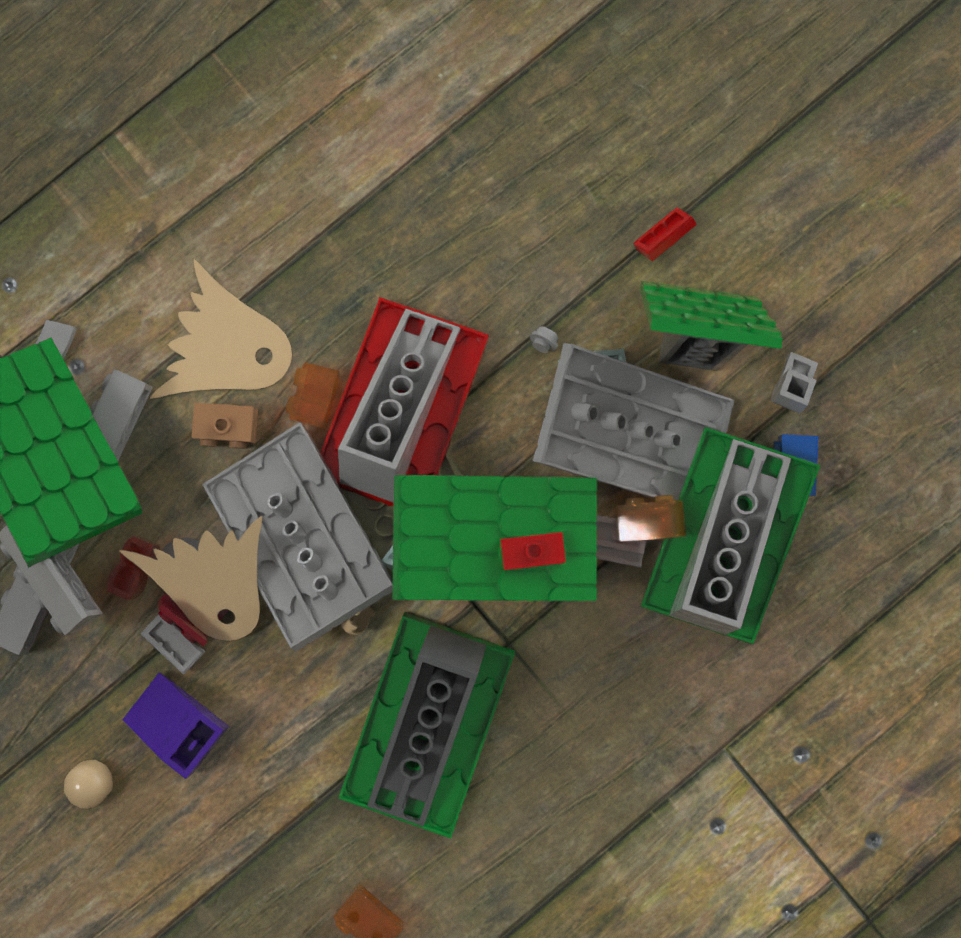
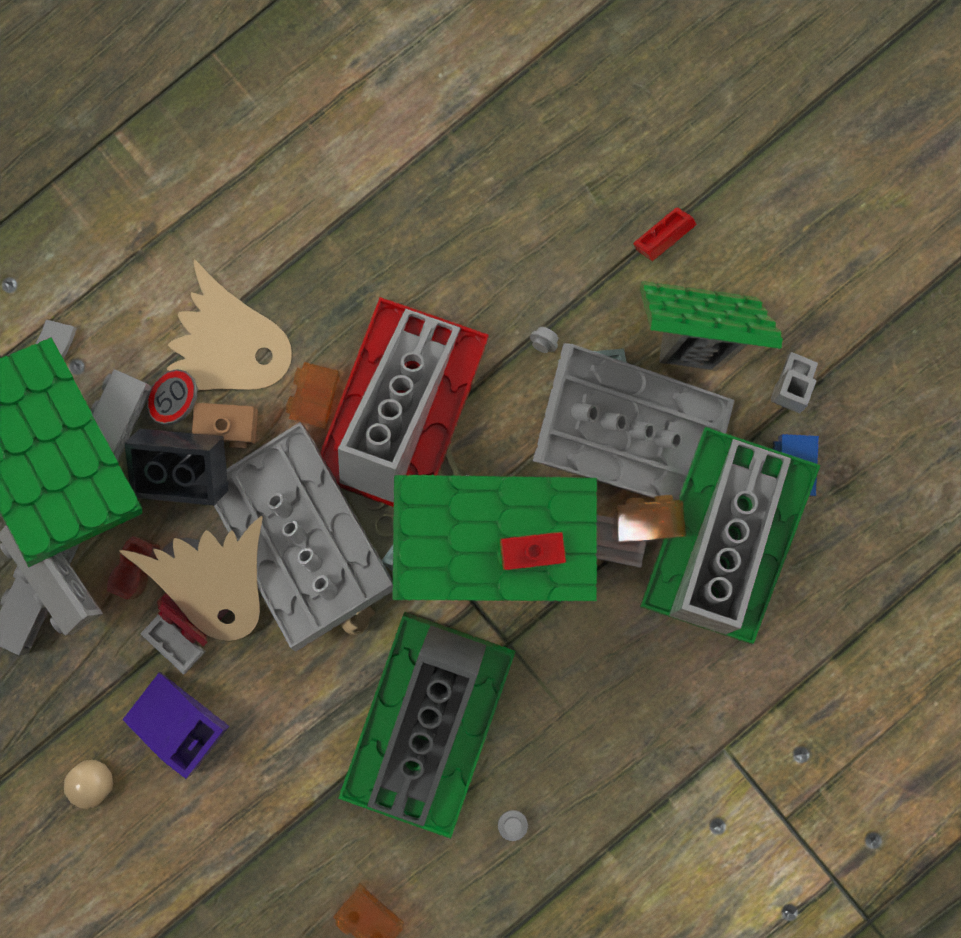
(172, 397): none -> piece
(177, 466): none -> black brick
(512, 825): none -> light grey plate

